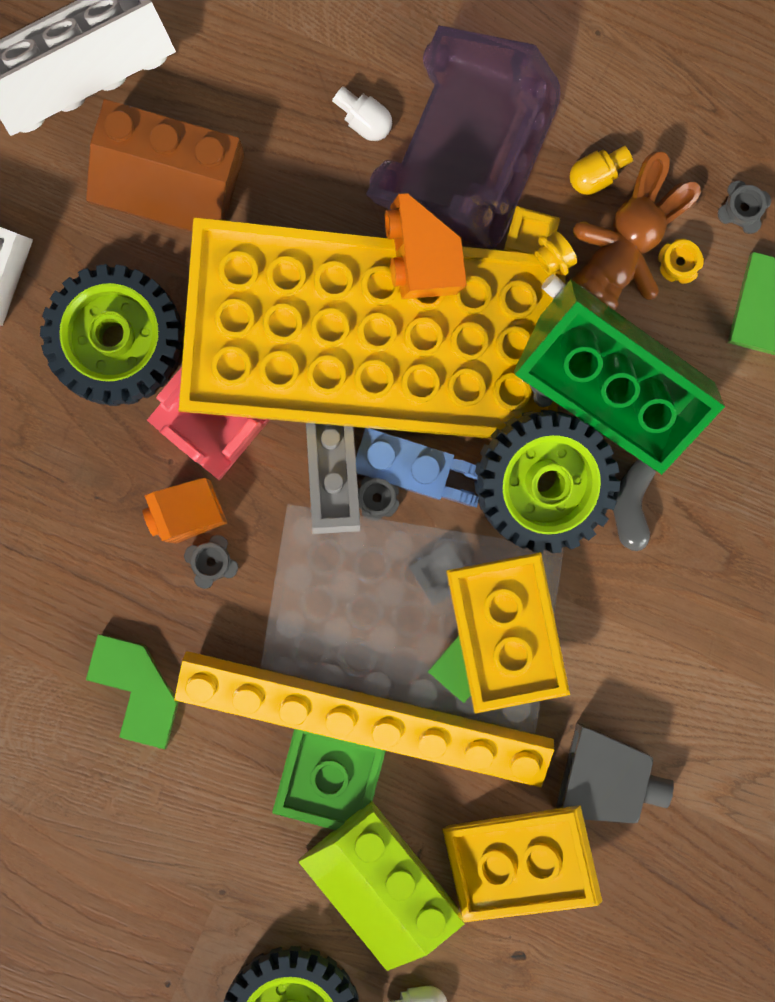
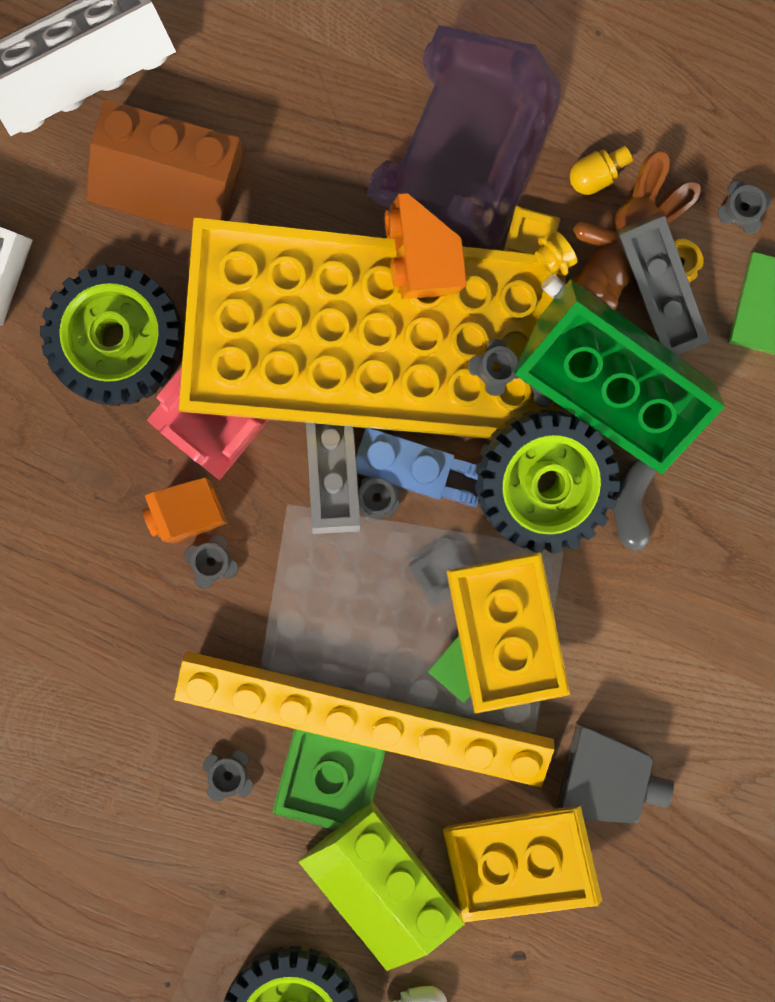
(151, 700): bright green tile -> none
(218, 785): none -> dark grey plate
(364, 114): white cylinder -> none
(482, 367): none -> dark grey plate
(663, 283): none -> dark grey plate

